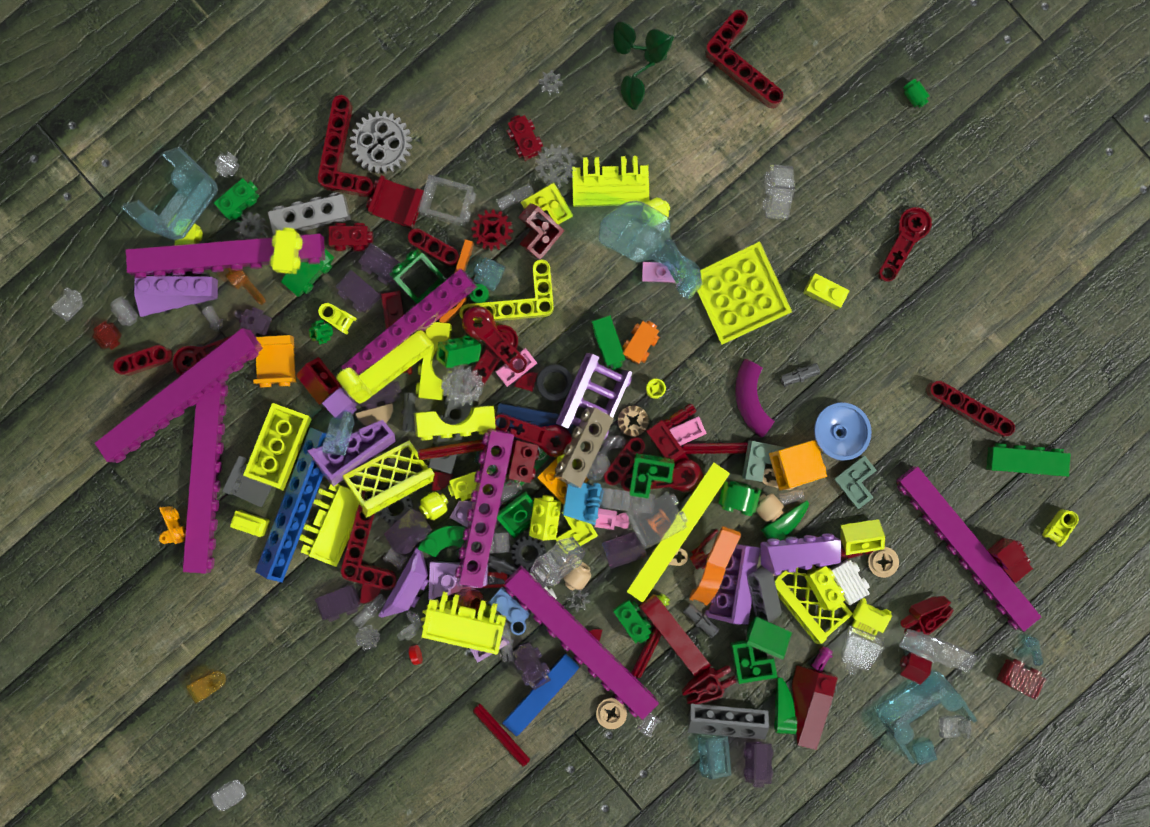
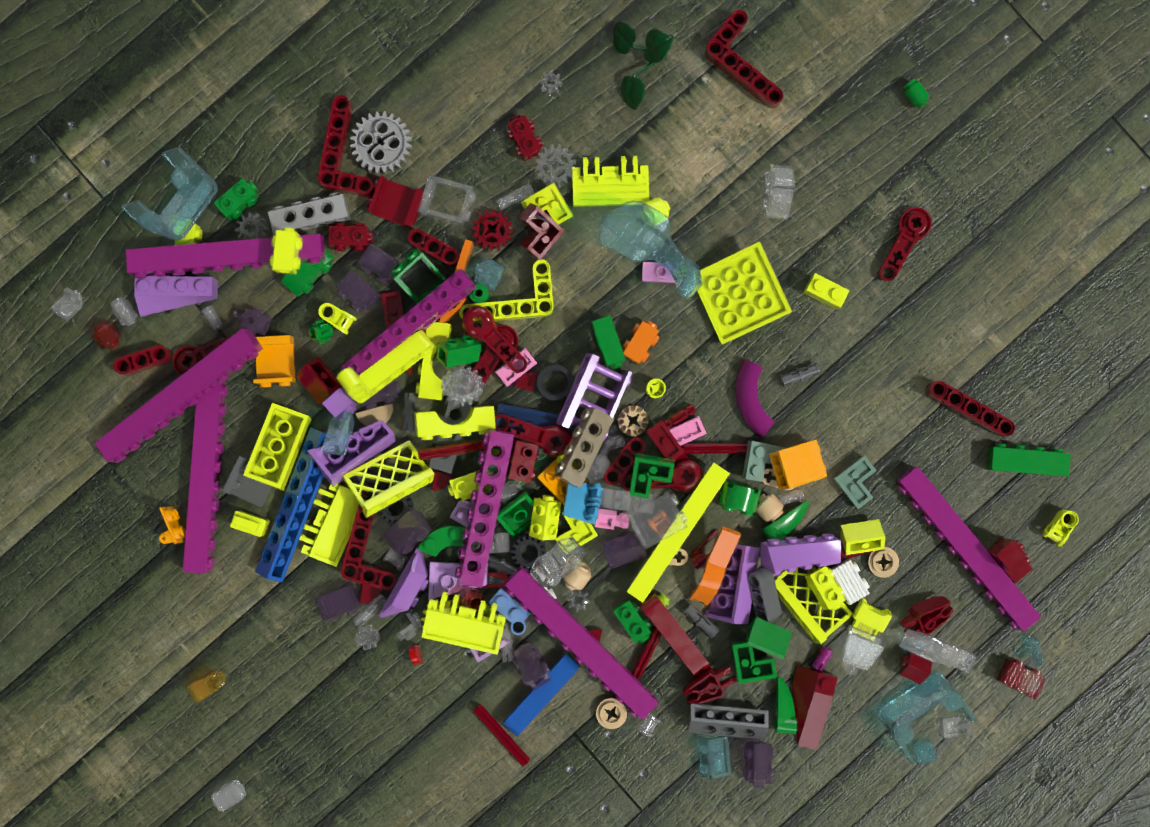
(226, 164): clear gear -> none
(240, 279): clear orange piece -> none
(433, 505): neon yellow head -> none
(854, 431): medium blue dish -> none

